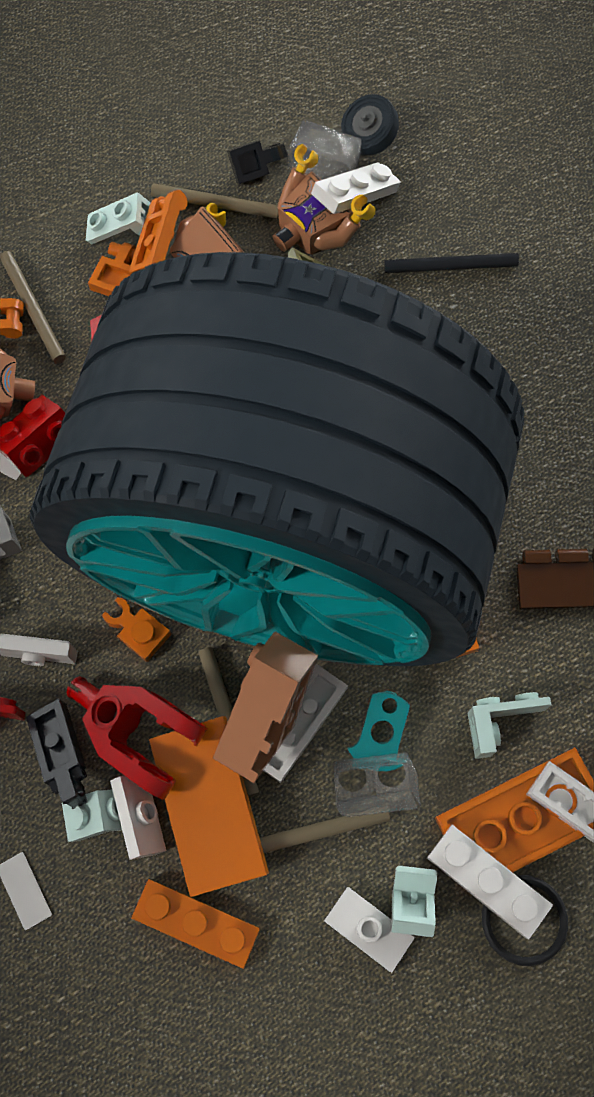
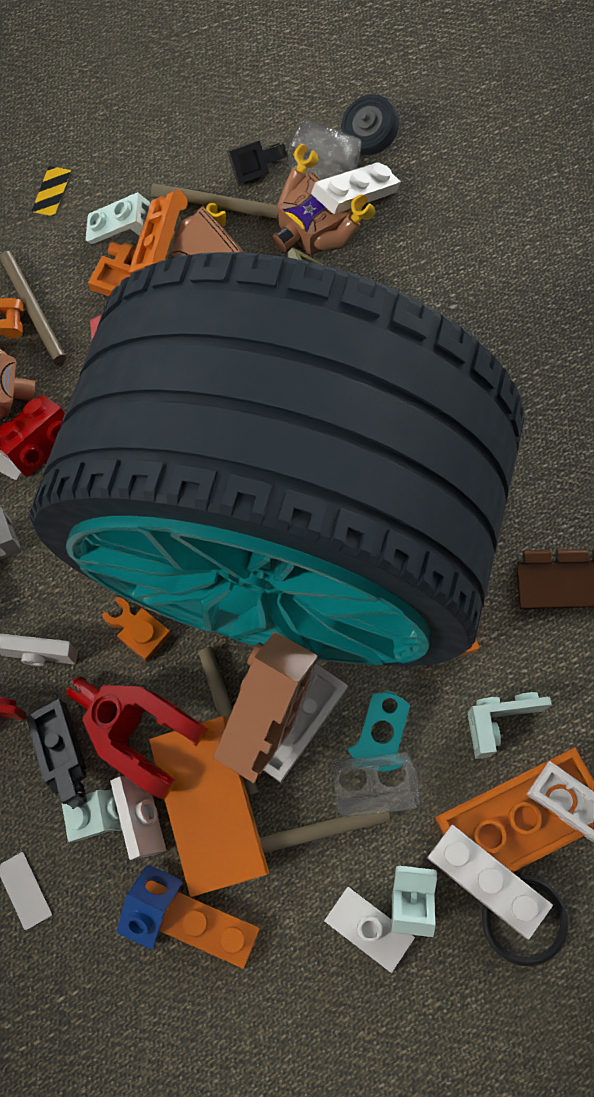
(51, 191): none -> sticker
(145, 911): none -> blue bracket
(451, 263): black bar -> none

